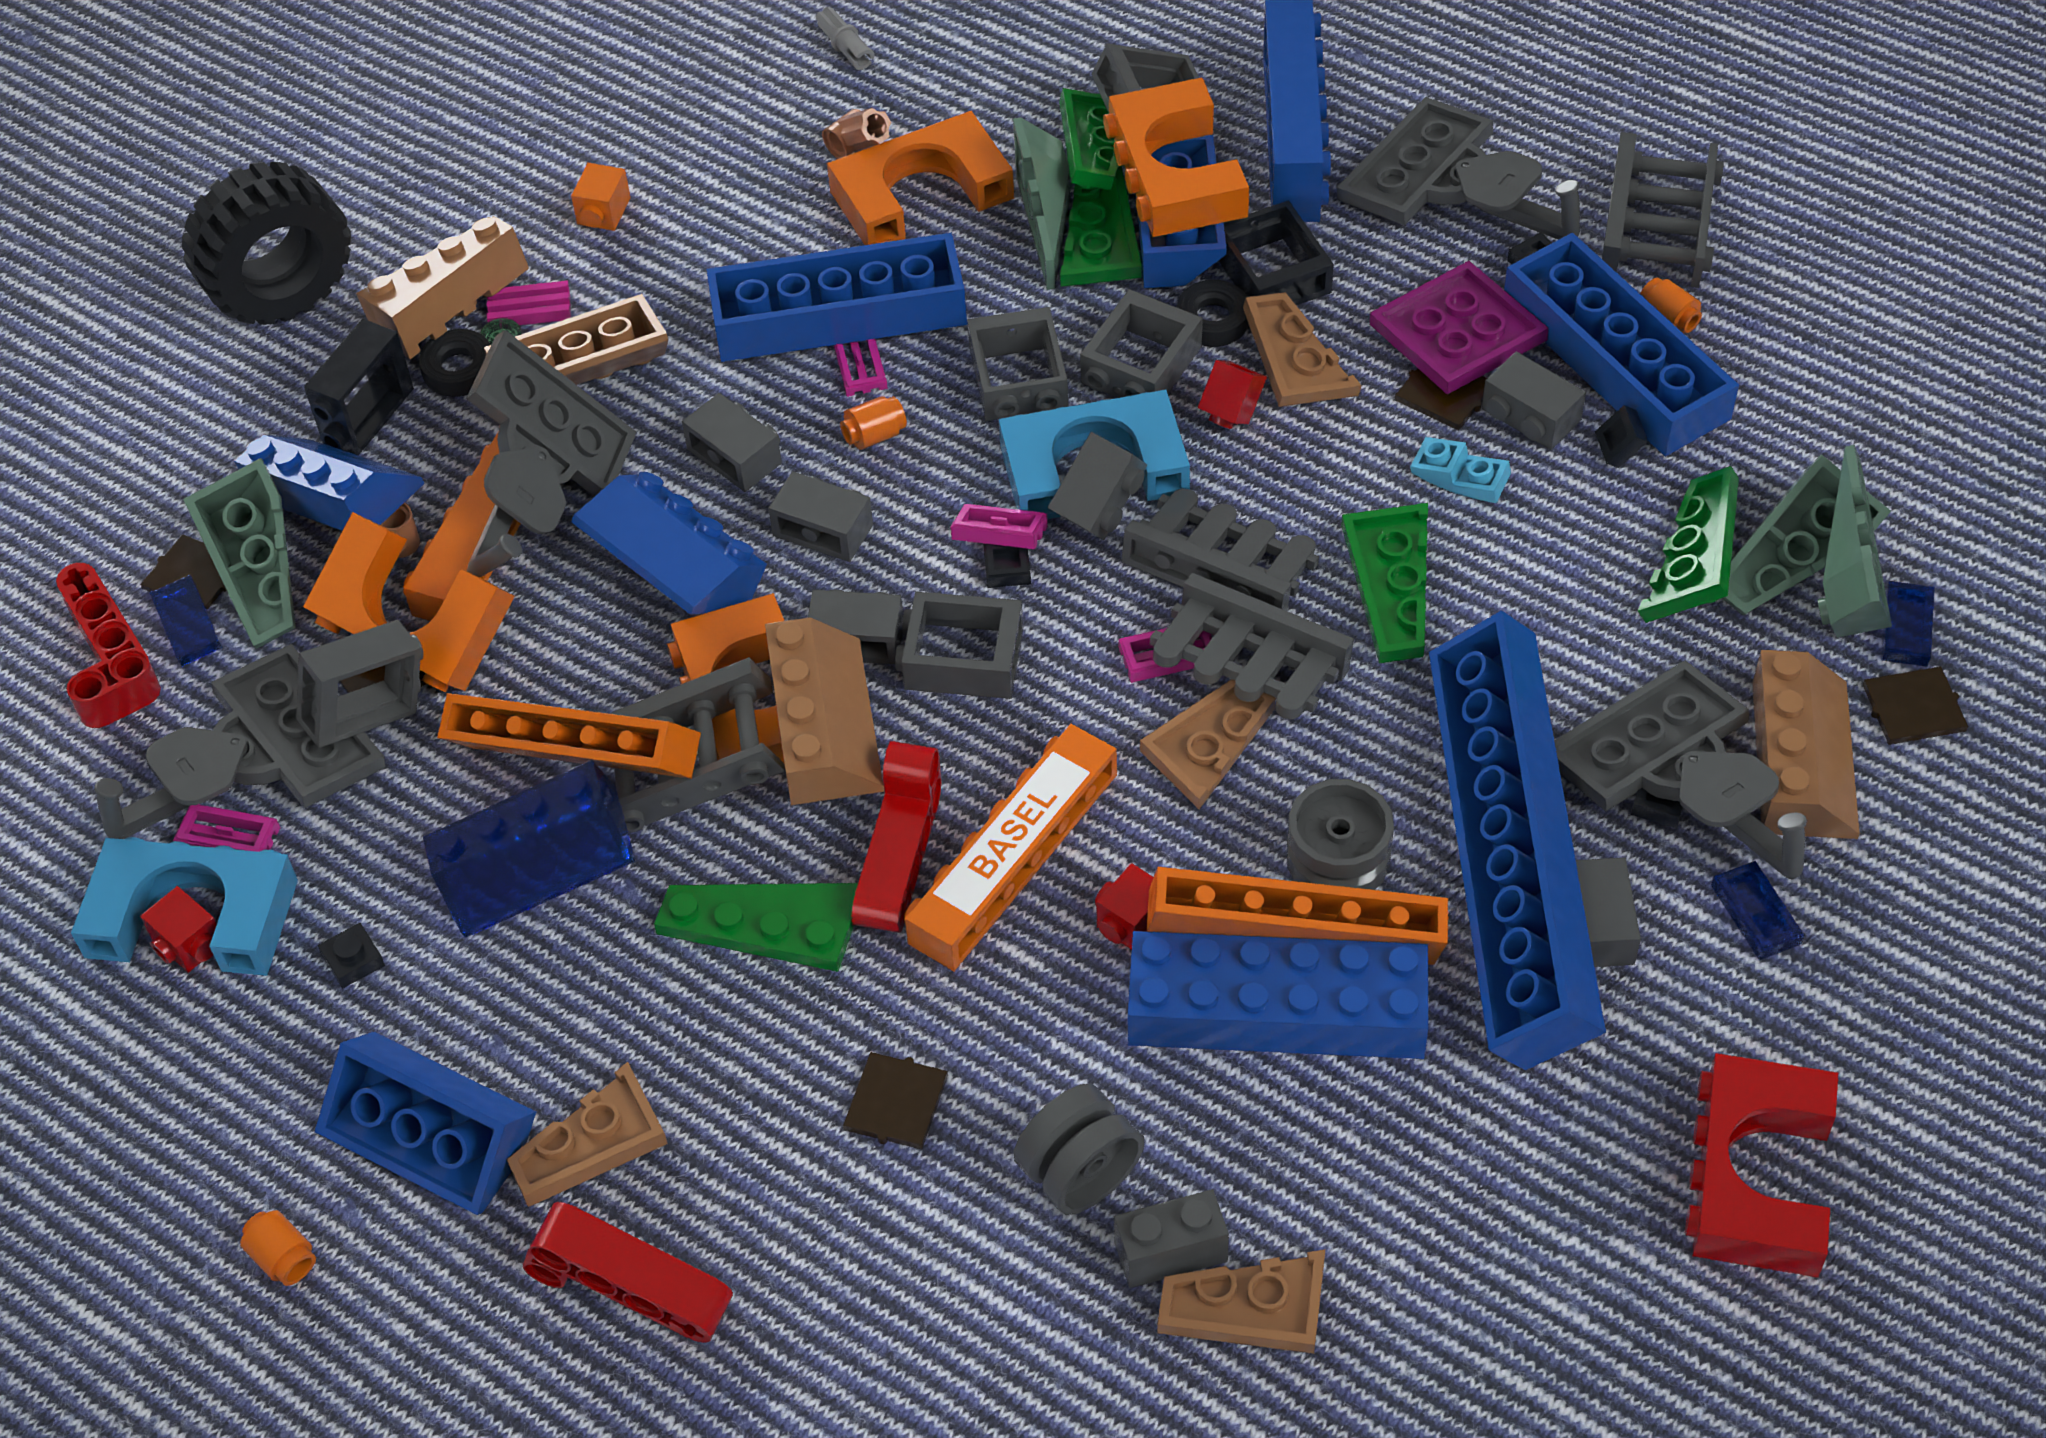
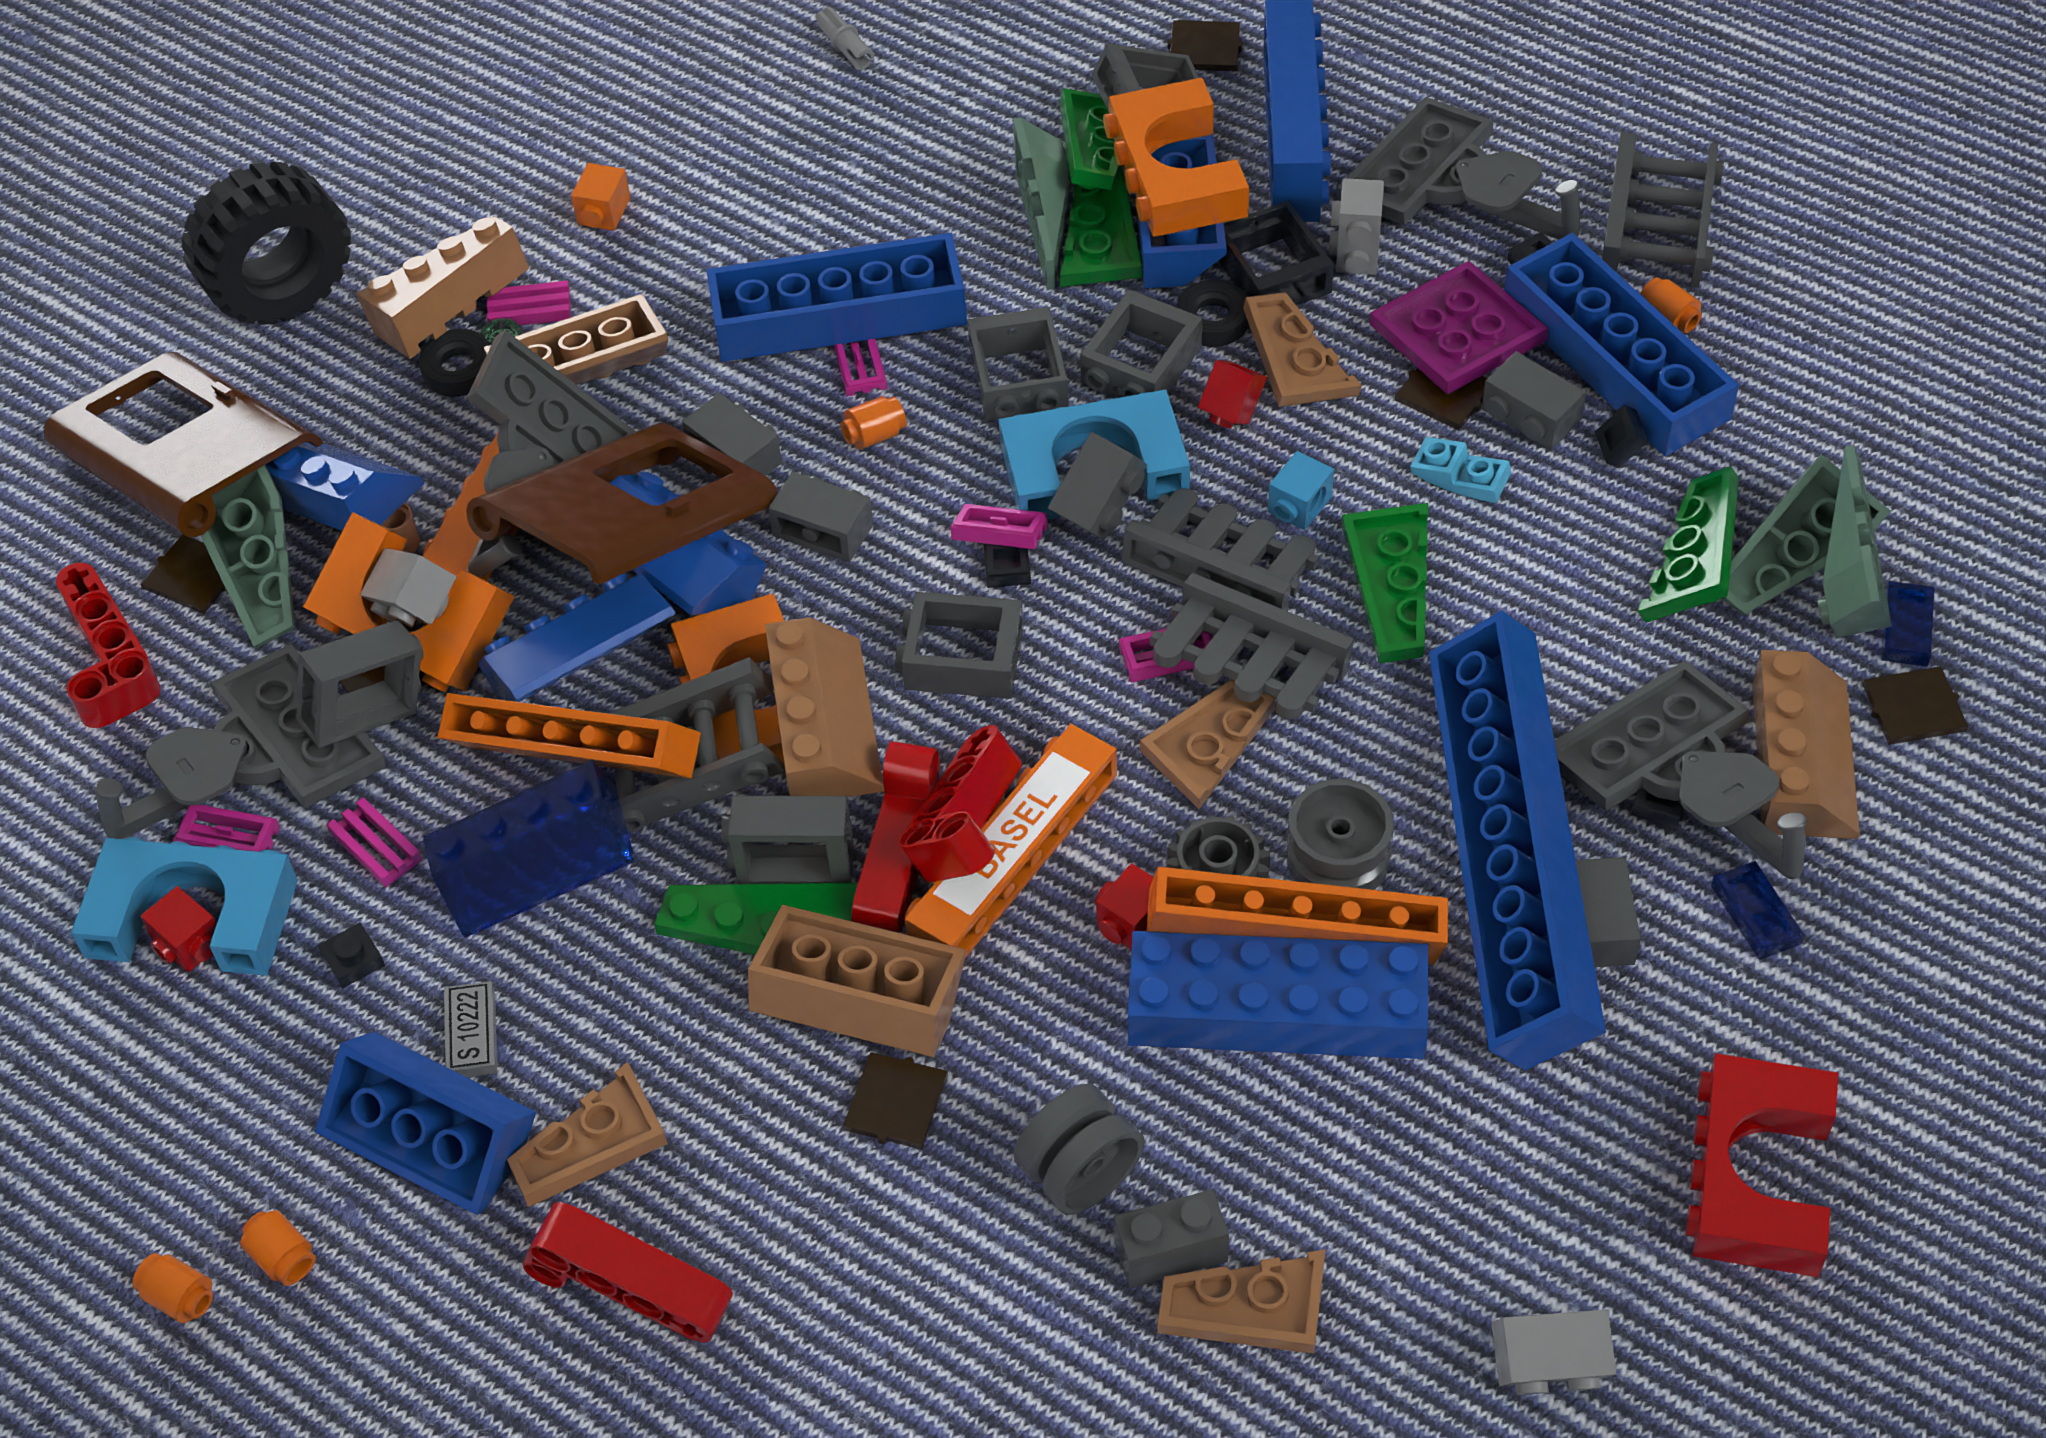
(173, 1287): none -> orange brick
(186, 620): clear blue tile -> none
(187, 465): none -> piece
(354, 821): none -> dark pink tile
(368, 351): black window -> none
(408, 588): none -> light grey brick
(470, 1029): none -> light grey tile
(574, 639): none -> blue slope
(609, 528): none -> reddish brown piece
(789, 820): none -> dark grey window
(855, 980): none -> medium nougat slope
(856, 131): nougat piece -> none
(868, 616): dark grey brick -> none
(946, 830): none -> red beam
(950, 147): orange arch -> none
(1207, 43): none -> dark brown piece
(1219, 847): none -> dark grey gear
(1300, 490): none -> dark azure brick
(1359, 226): none -> light grey brick
(1554, 1349): none -> light grey brick

